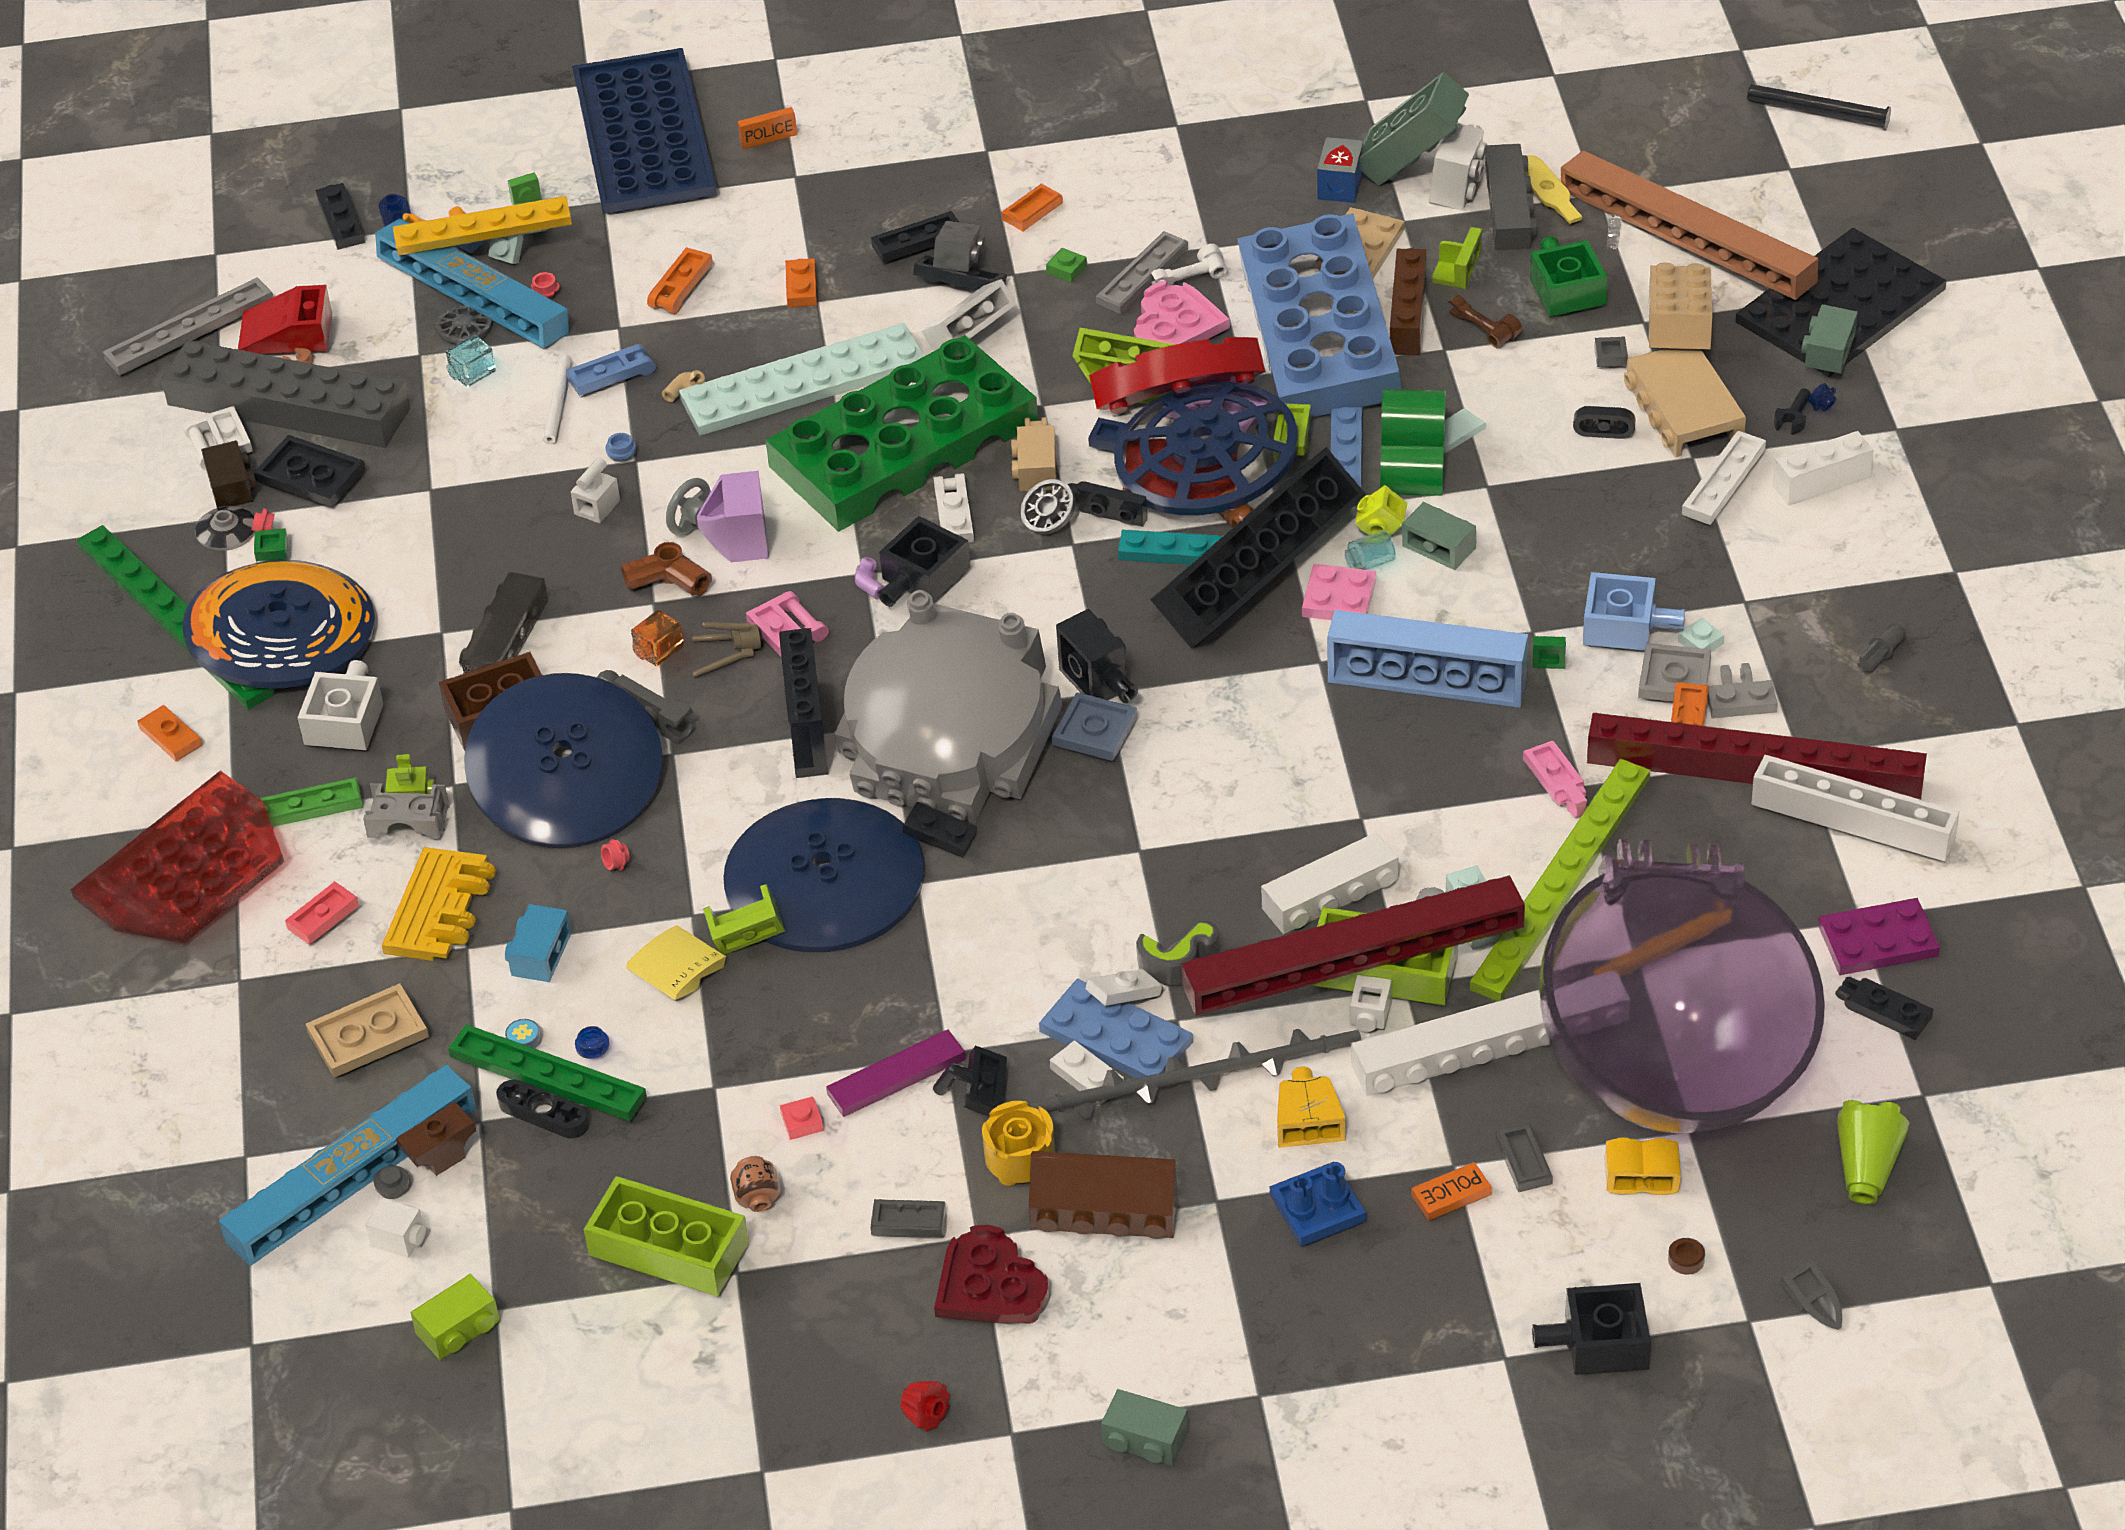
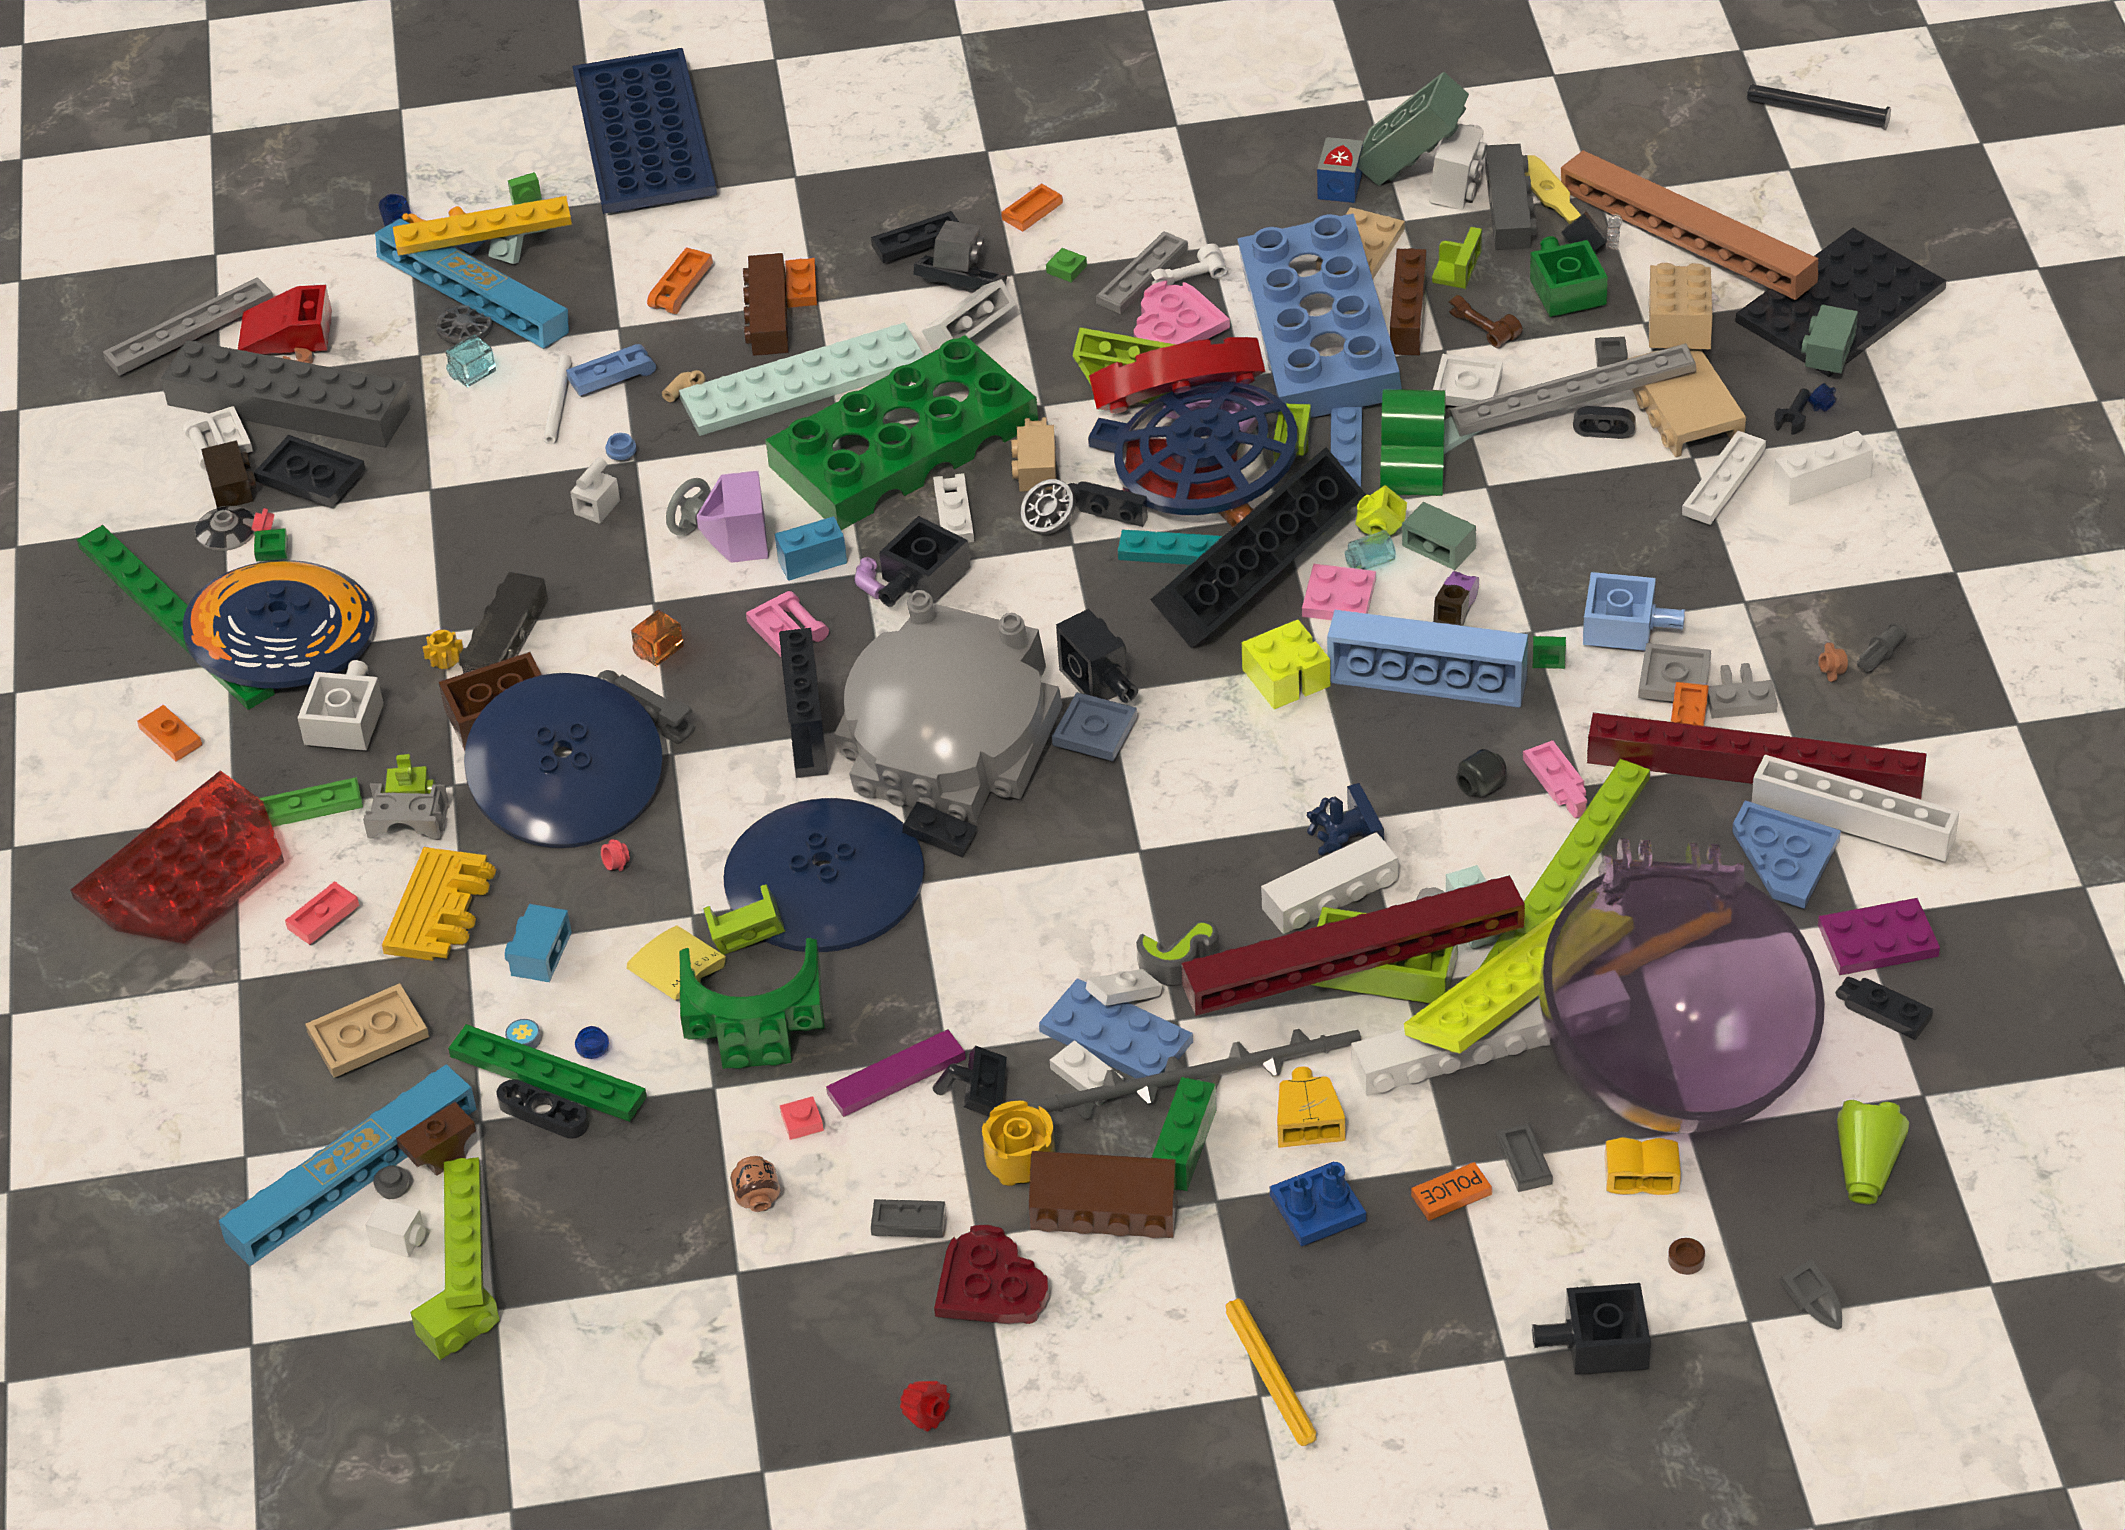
(340, 216): black plate -> none
(443, 649): none -> yellow gear
(463, 1233): none -> lime plate
(545, 284): coral plate -> none
(666, 1235): lime brick -> none
(669, 567): dark orange piece -> none
(743, 636): dark tan plant -> none
(753, 1027): none -> green piece
(766, 304): none -> reddish brown brick
(767, 128): orange tile -> none
(810, 548): none -> dark azure brick
(1144, 1427): sand green brick -> none
(1187, 1127): none -> green brick
(1271, 1372): none -> yellow axle
(1277, 657): none -> neon yellow piece
(1341, 825): none -> dark blue piece
(1370, 1010): white brick -> none
(1455, 598): none -> dark brown leg
(1467, 378): none -> white plate
(1481, 773): none -> pearl dark grey head
(1485, 995): none -> neon yellow plate
(1573, 389): none -> light grey tile
(1585, 229): none -> black panel
(1701, 635): light aqua plate -> none
(1785, 850): none -> medium blue plate
(1833, 661): none -> nougat plate

